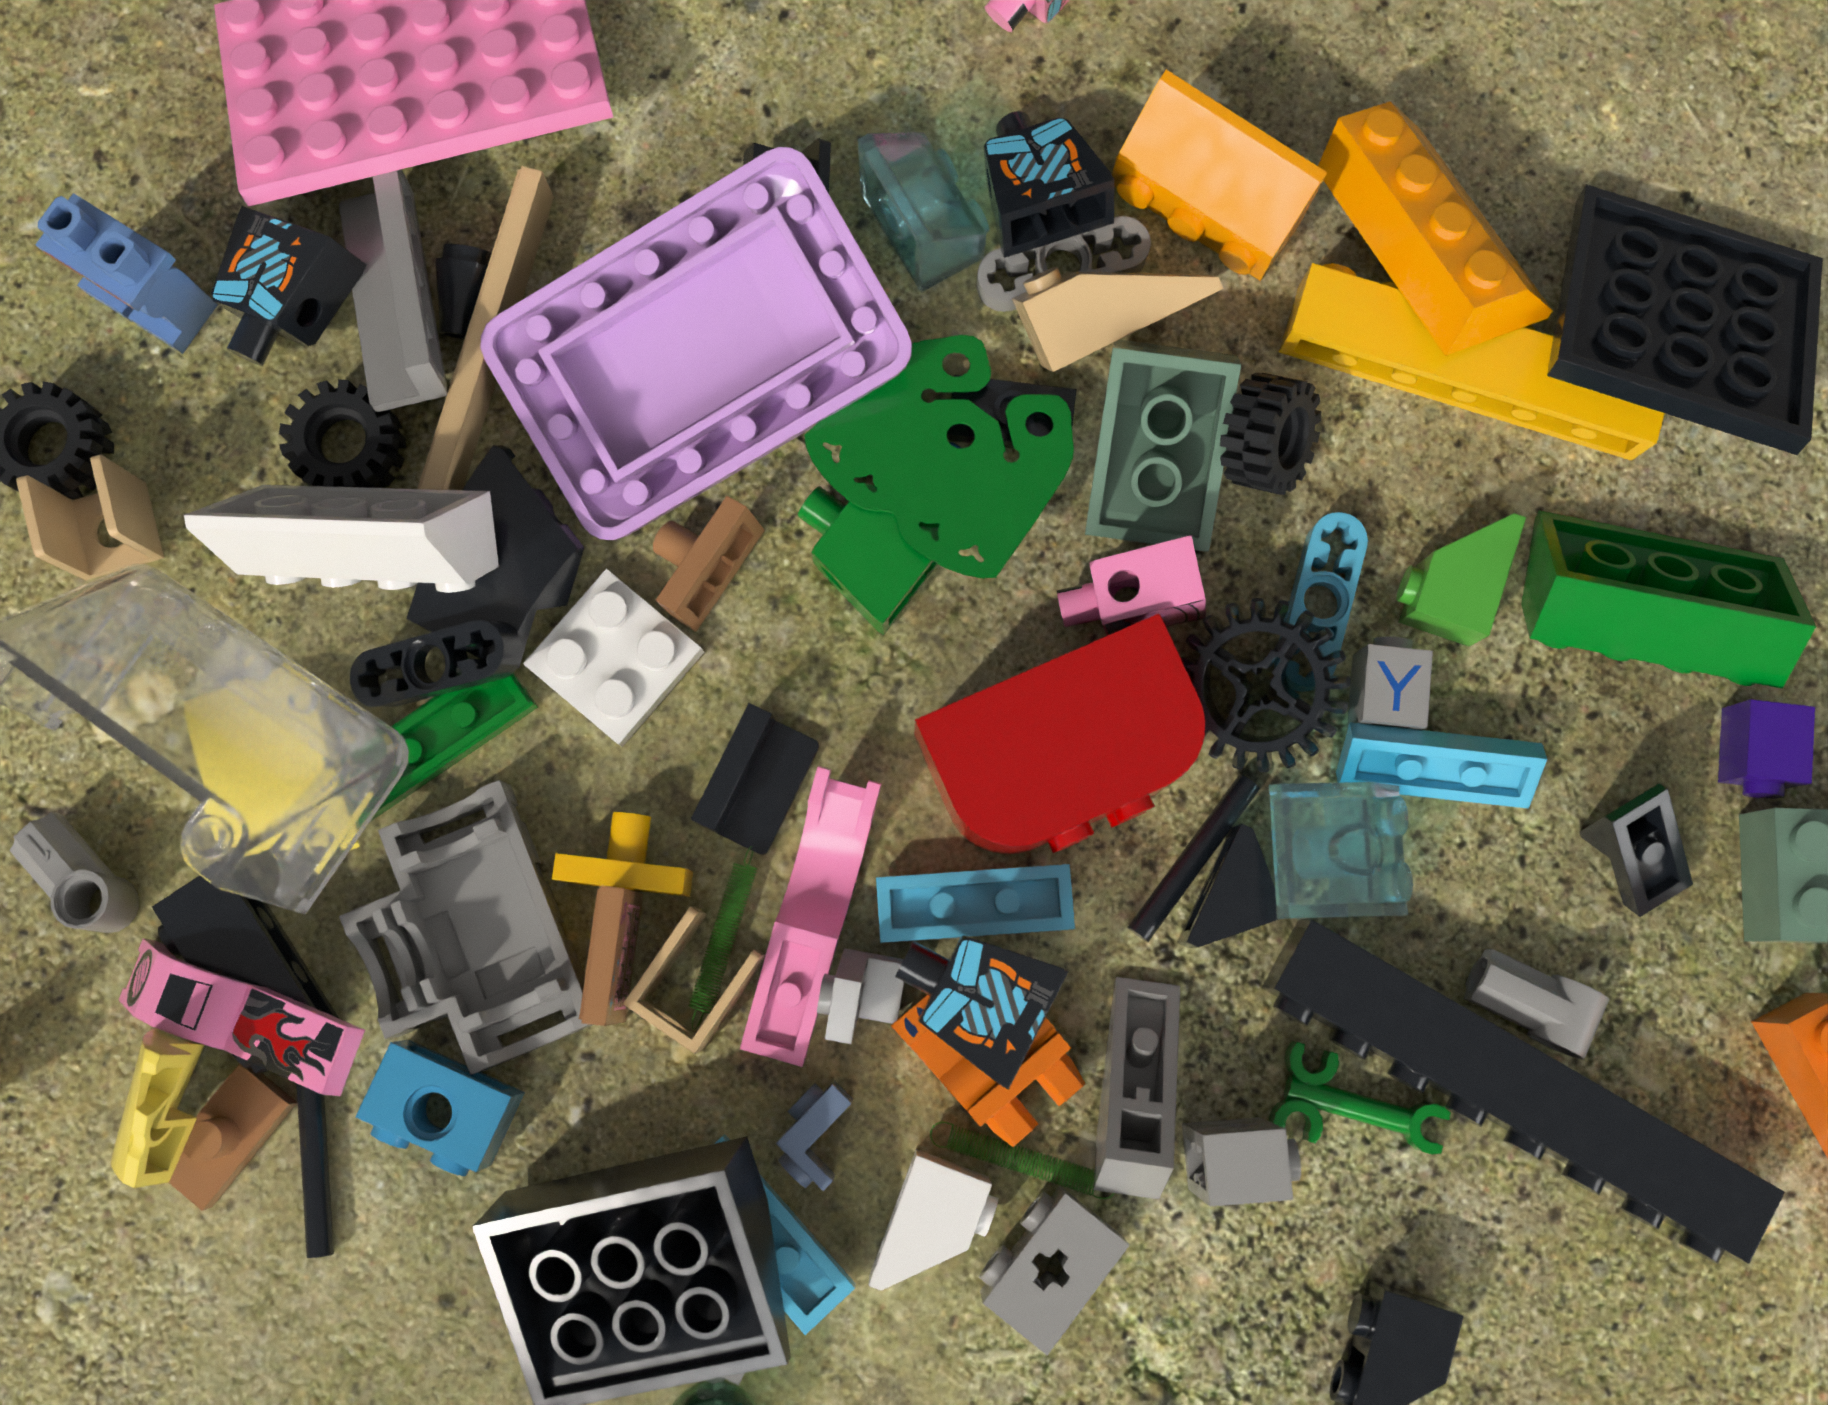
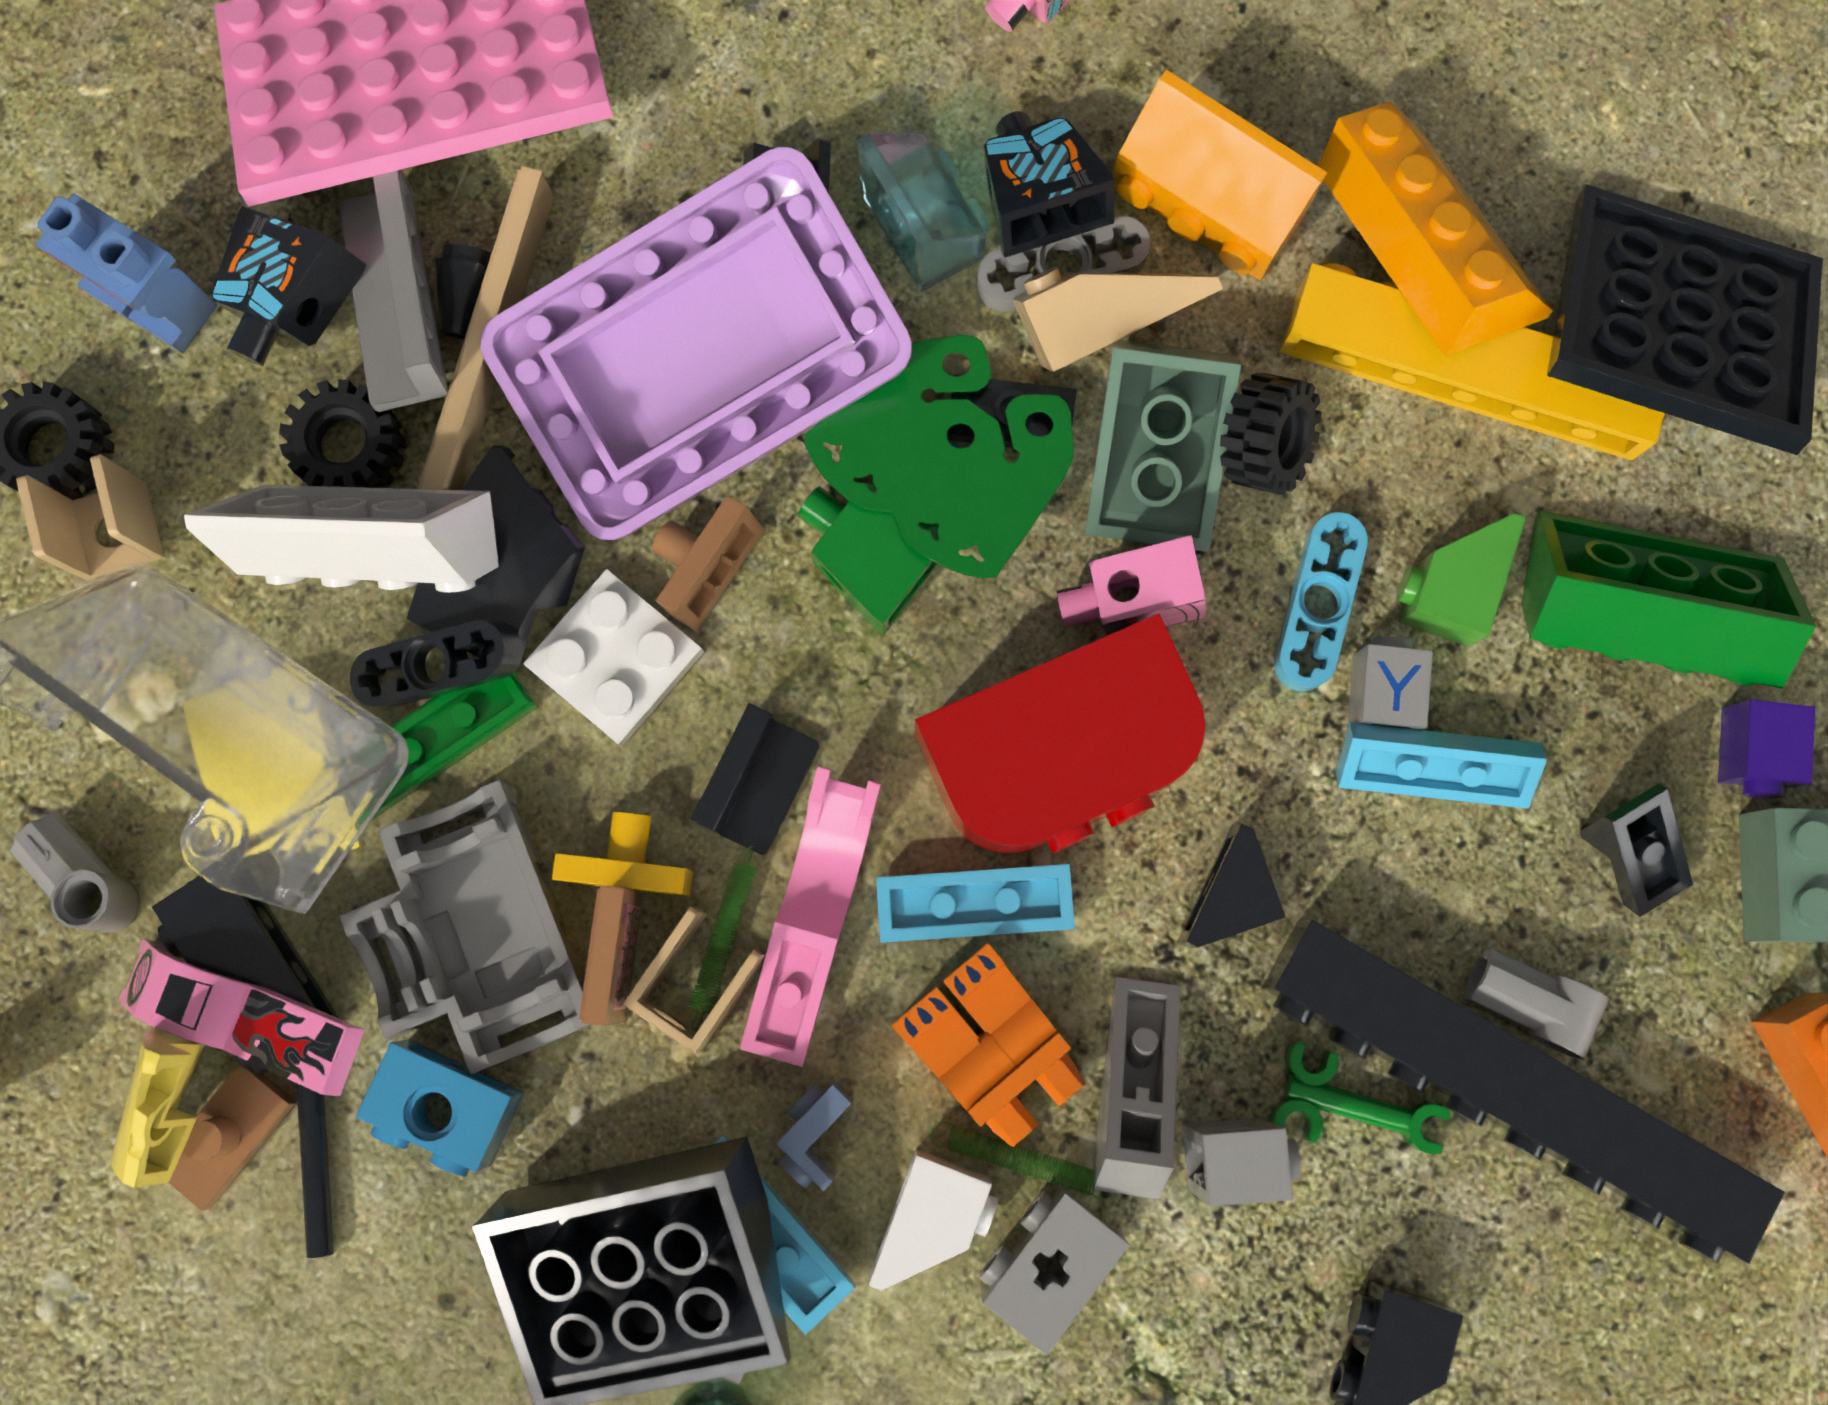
(860, 989): light grey bracket -> none
(984, 1001): torso -> none
(1193, 857): black bar -> none
(1287, 700): black gear -> none
(1339, 850): clear light blue slope -> none

